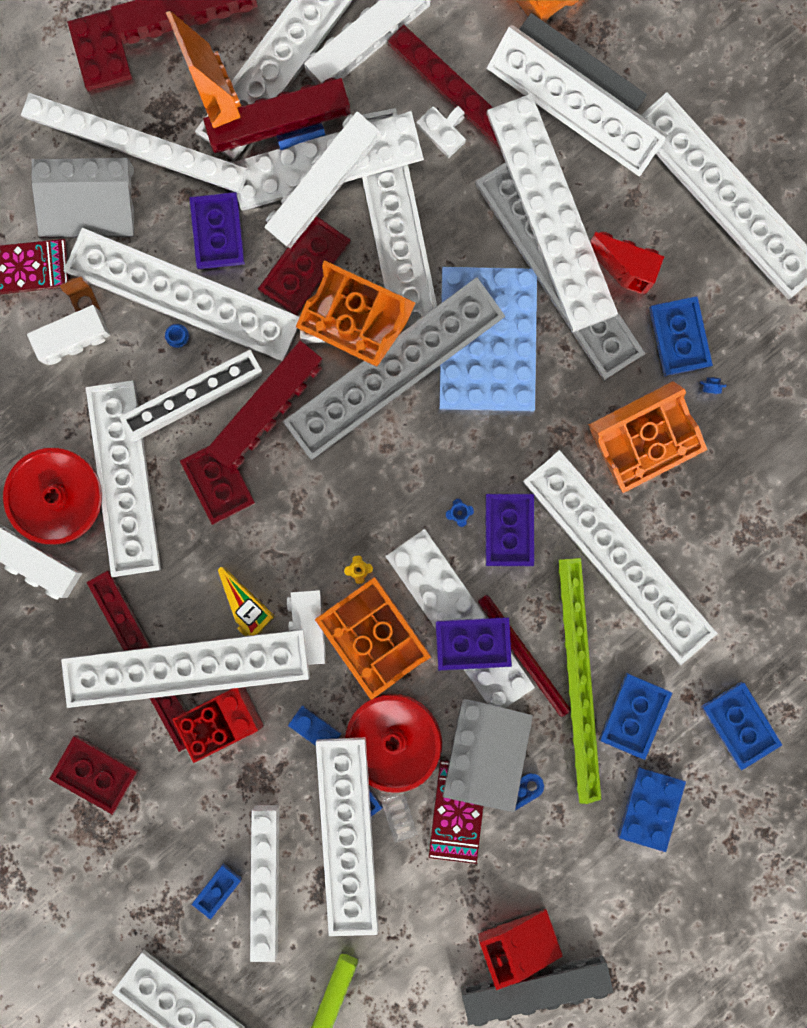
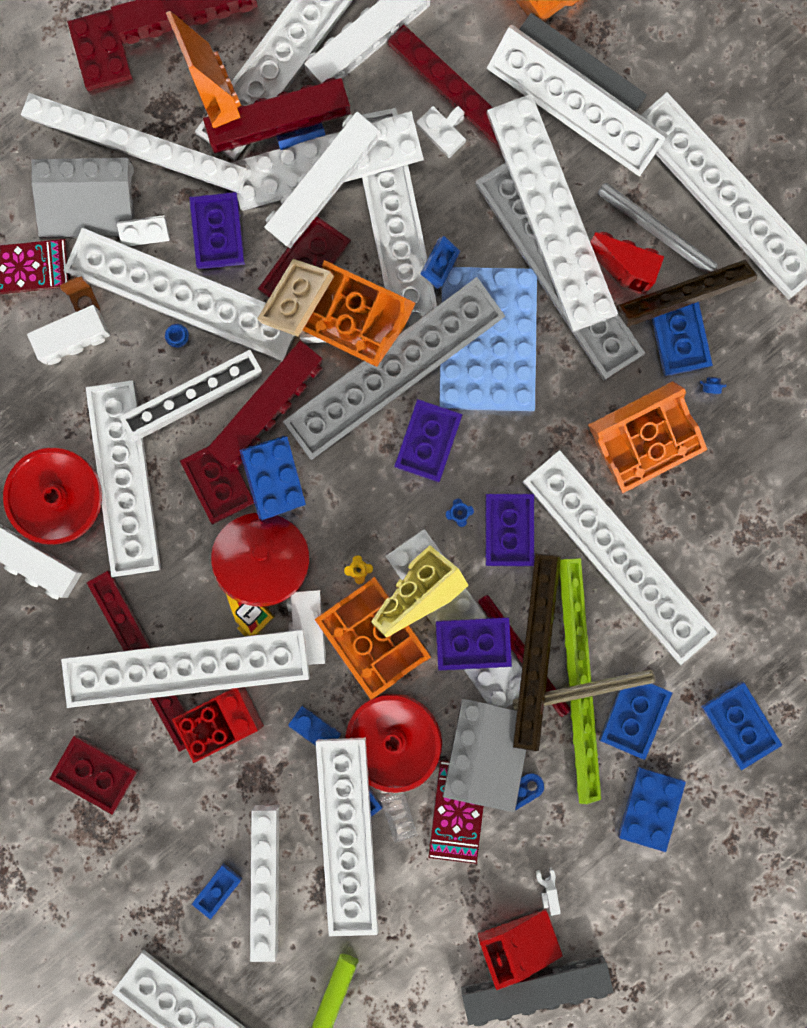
(143, 230): none -> white plate
(260, 559): none -> red dish
(272, 477): none -> blue plate
(295, 297): none -> tan plate
(426, 587): none -> light yellow wedge
(428, 440): none -> dark purple plate
(440, 262): none -> blue plate
(536, 652): none -> dark brown tile
(550, 897): none -> white plate
(596, 688): none -> dark tan axle
(657, 228): none -> light grey axle
(686, 293): none -> dark brown tile

